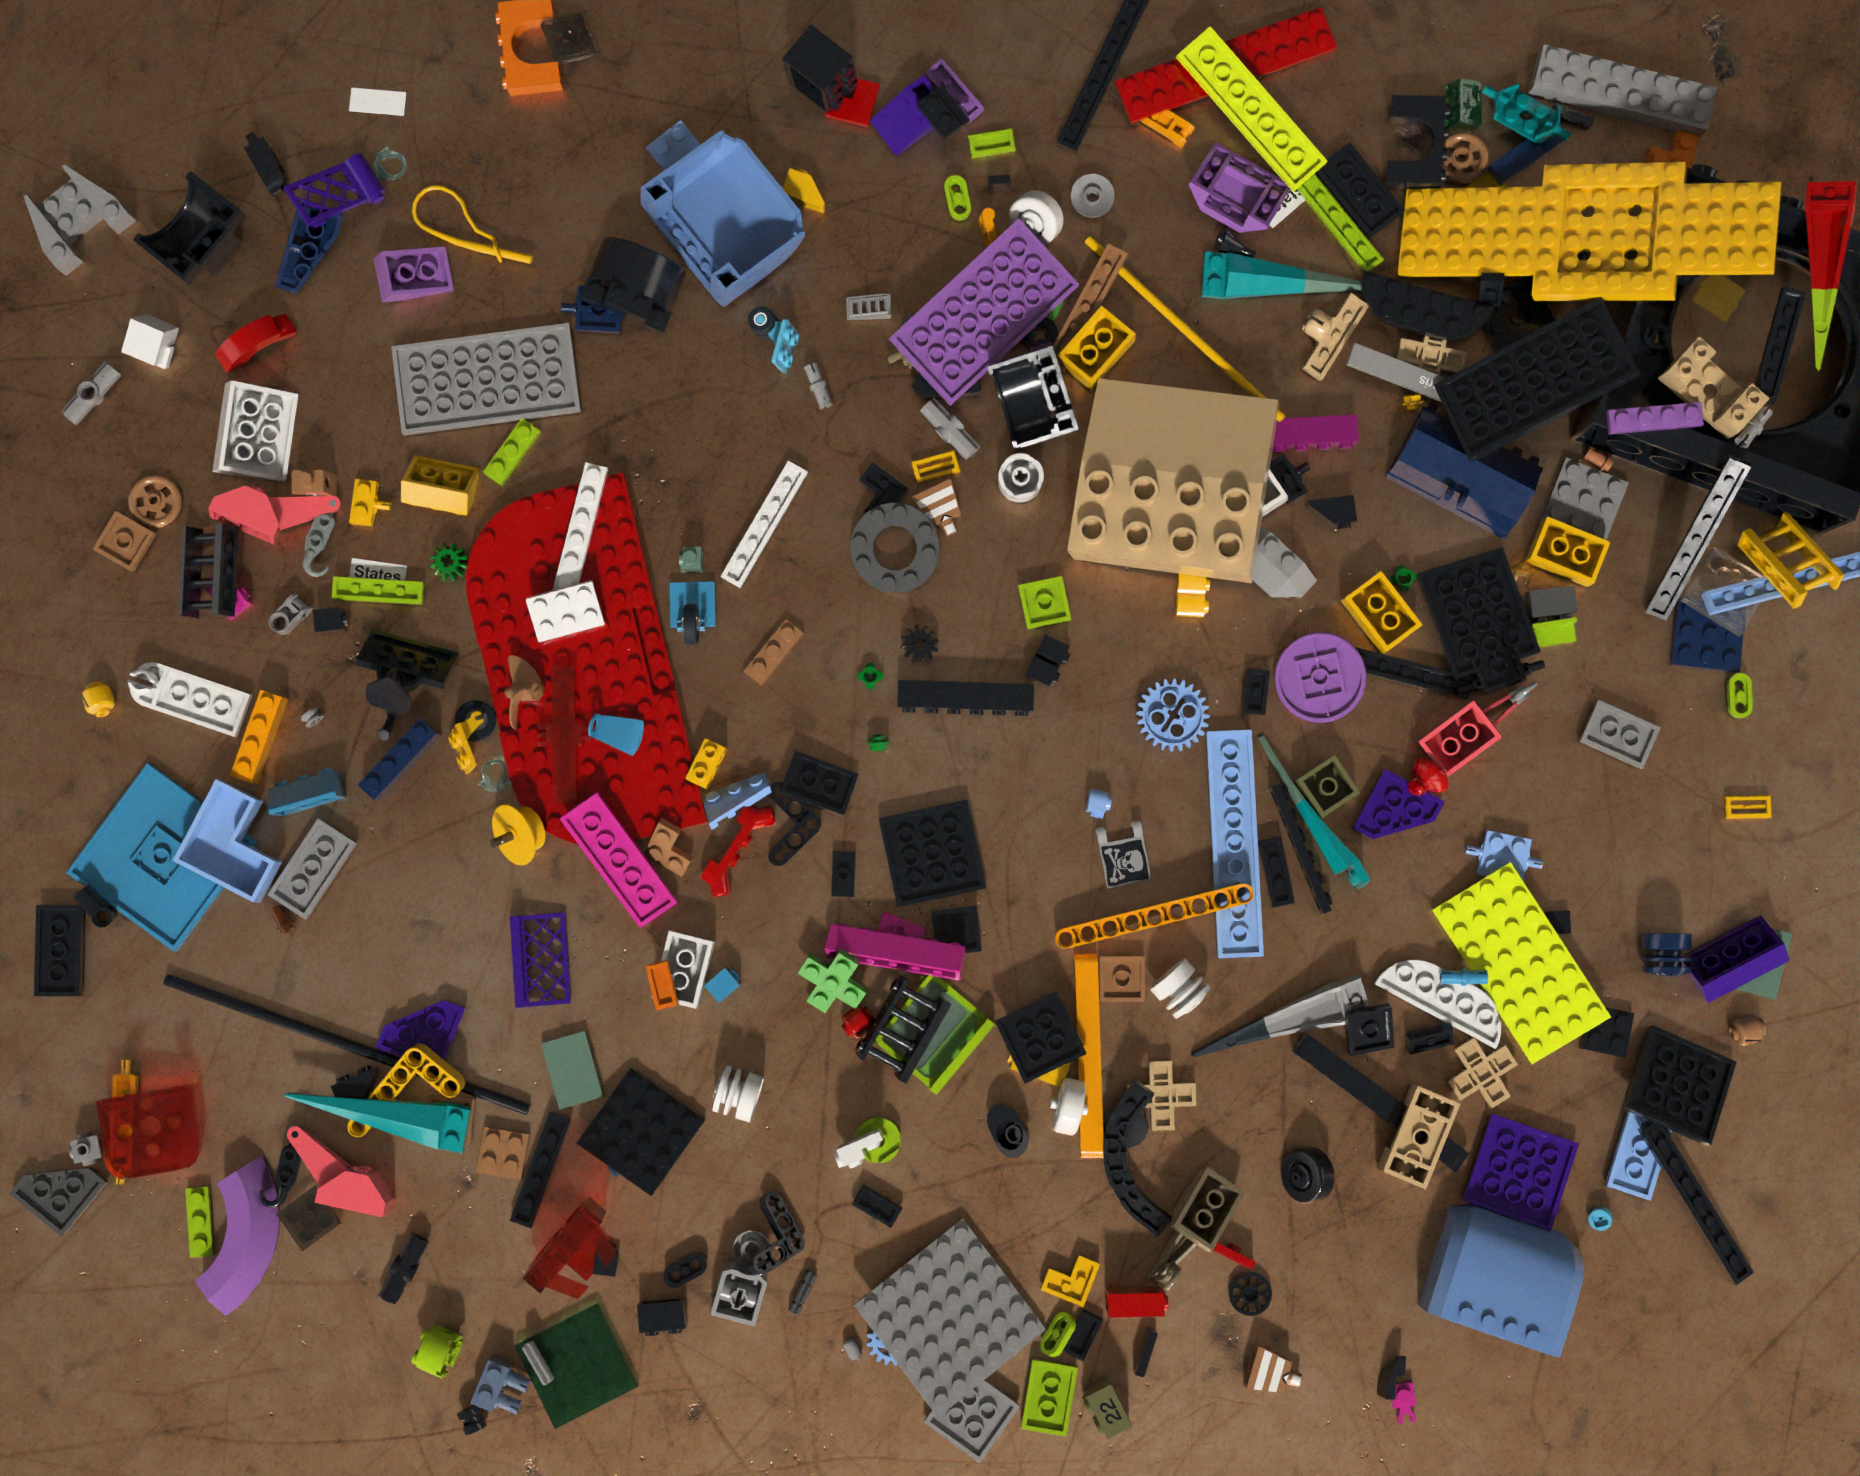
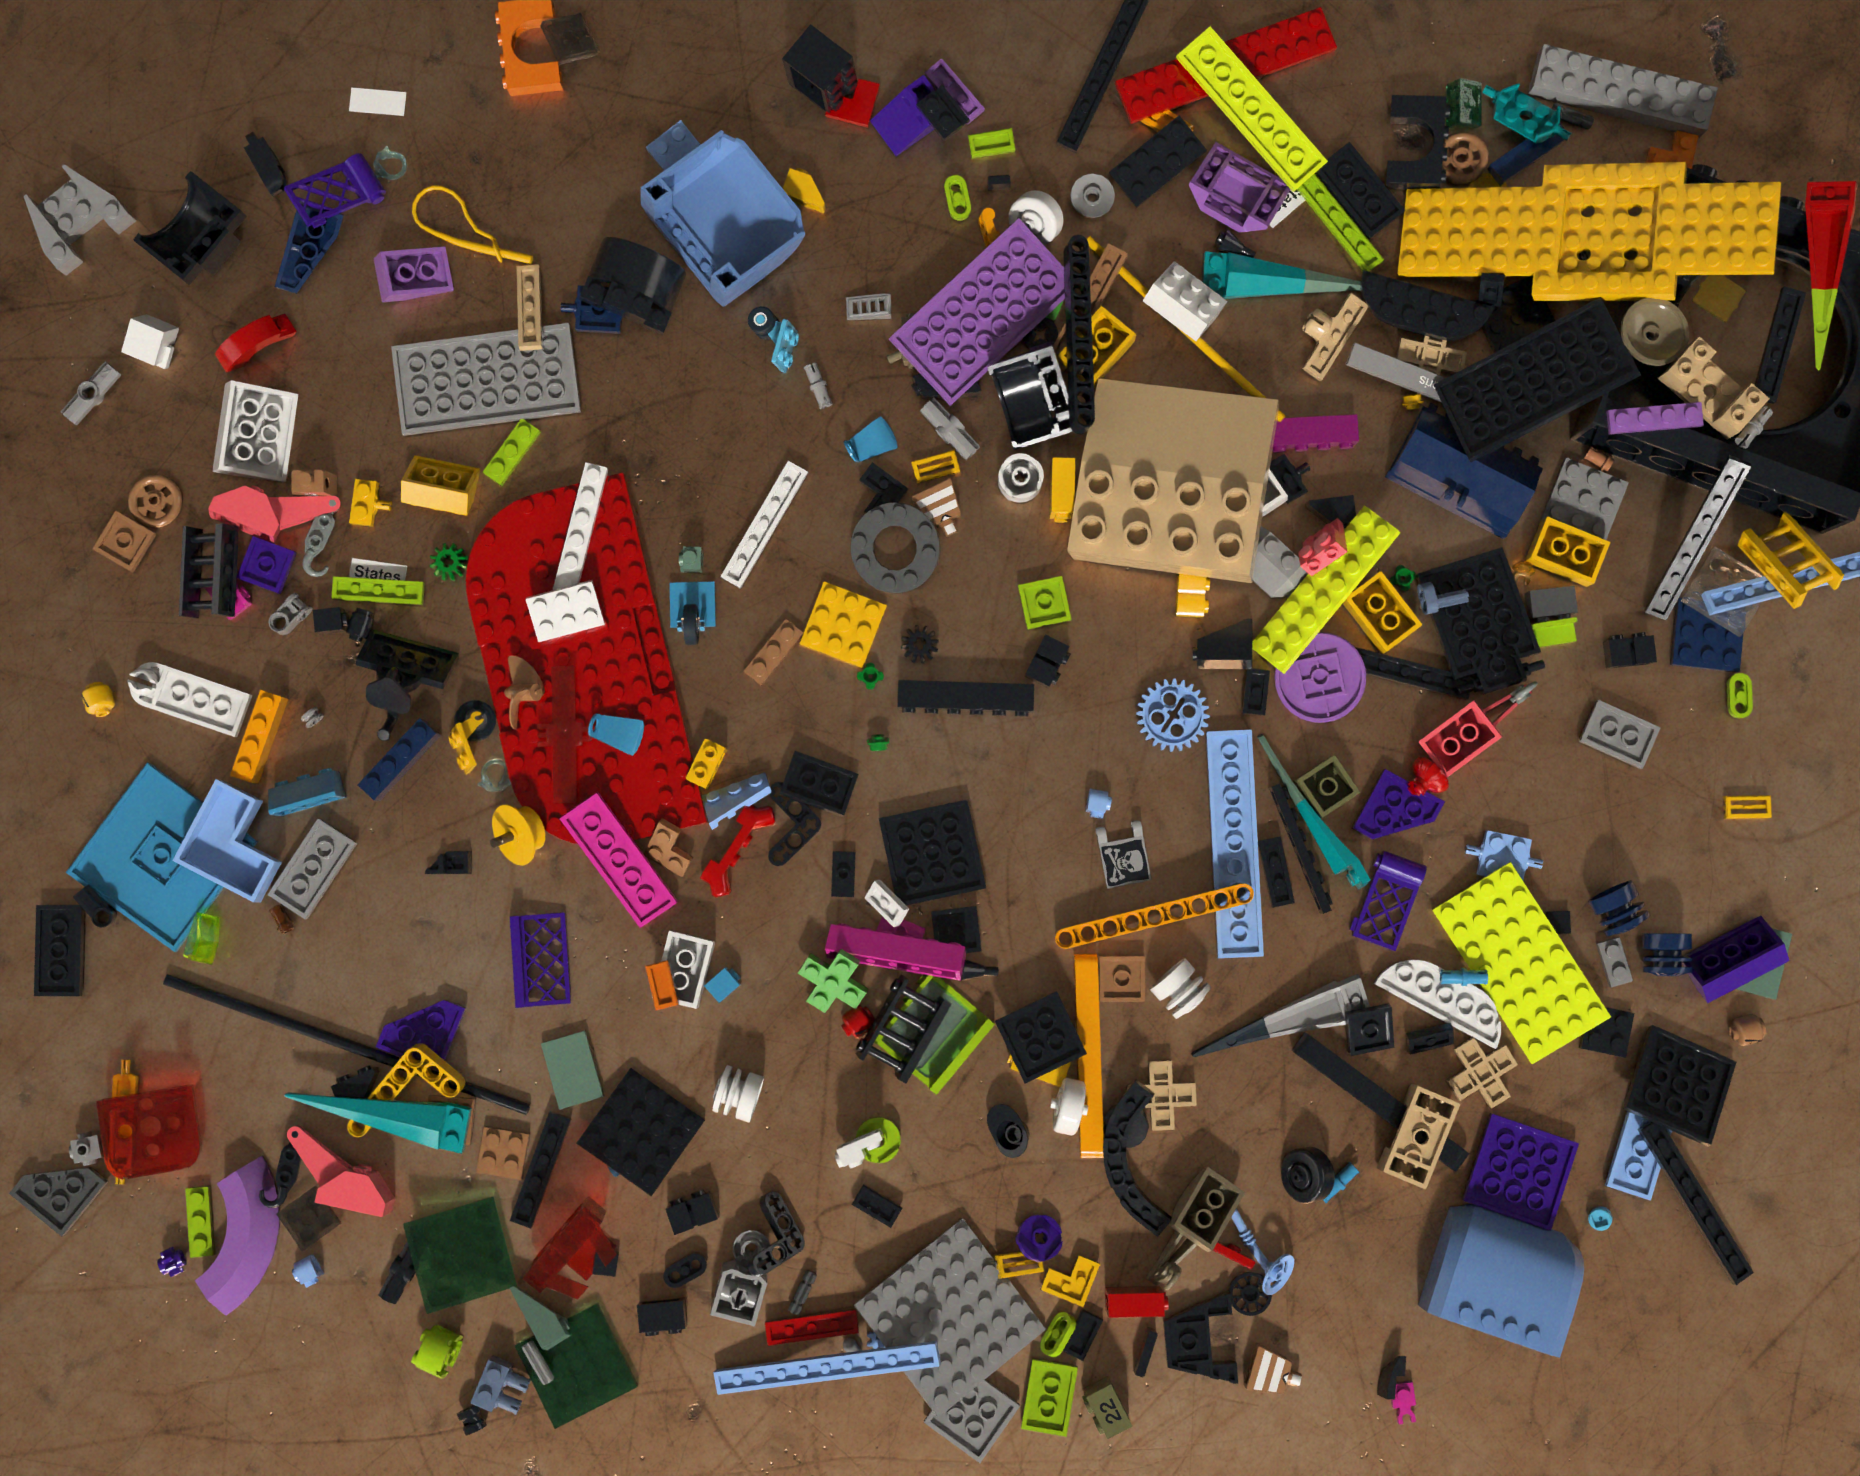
(171, 1261): none -> dark purple gear
(203, 939): none -> clear neon green slope
(266, 565): none -> dark purple plate
(307, 1270): none -> light blue plate
(360, 625): none -> black brick
(452, 863): none -> black slope
(459, 1255): none -> clear green plate
(529, 307): none -> tan plate
(544, 1322): none -> sand green slope
(692, 1211): none -> black piece
(811, 1327): none -> red plate
(827, 1367): none -> light blue plate
(843, 624): none -> yellow plate
(871, 441): none -> dark azure piece
(886, 903): none -> white plate
(974, 970): none -> black cone
(1000, 1266): none -> yellow tile
(1026, 1238): none -> dark purple plate
(1062, 489): none -> yellow brick
(1074, 343): none -> black beam
(1157, 161): none -> black plate
(1184, 301): none -> white brick
(1190, 1344): none -> black wing
(1226, 648): none -> black slope
(1272, 1269): none -> light blue dish
(1323, 547): none -> coral plate
(1324, 592): none -> neon yellow plate
(1342, 1179): none -> dark azure pin
(1398, 871): none -> dark purple piece
(1431, 602): none -> sand blue piece
(1614, 962): none -> light grey plate
(1619, 908): none -> dark blue wheel
(1629, 651): none -> black piece
(1665, 326): none -> dark tan dish

